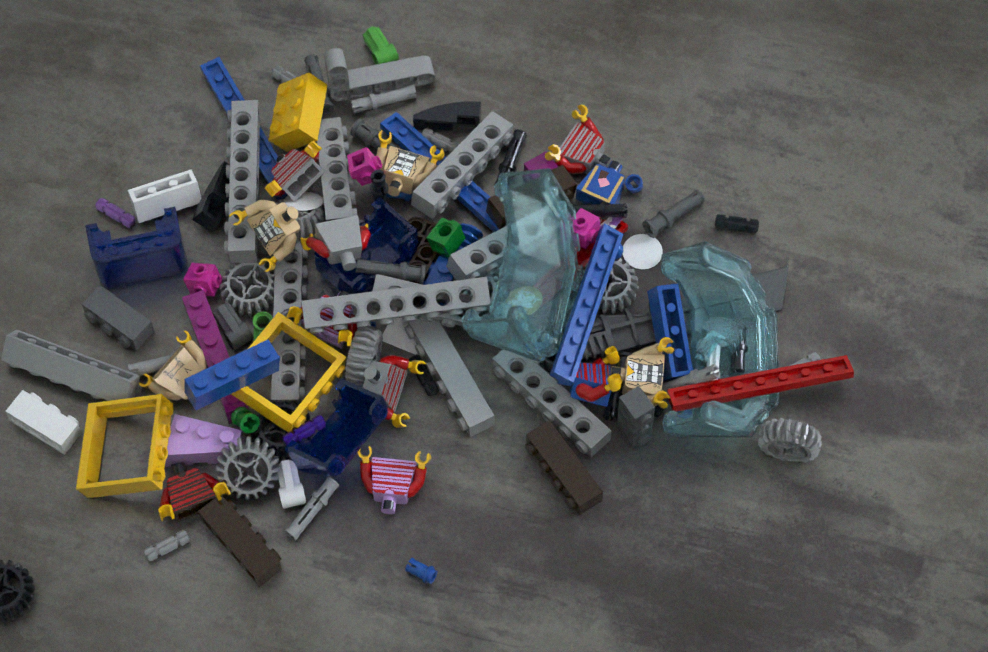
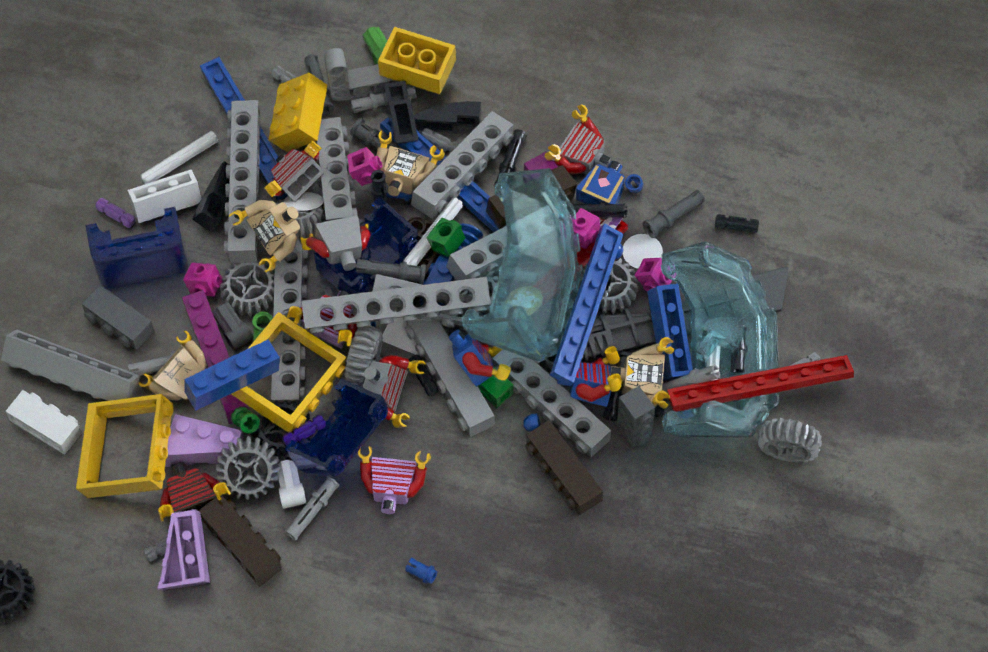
(179, 158): none -> white axle
(185, 552): none -> lavender wedge
(400, 112): none -> black slope
(417, 60): none -> yellow brick
(423, 245): none -> white axle
(476, 358): none -> torso
(496, 390): none -> green brick
(531, 422): none -> blue hinge
(650, 274): none -> dark pink brick

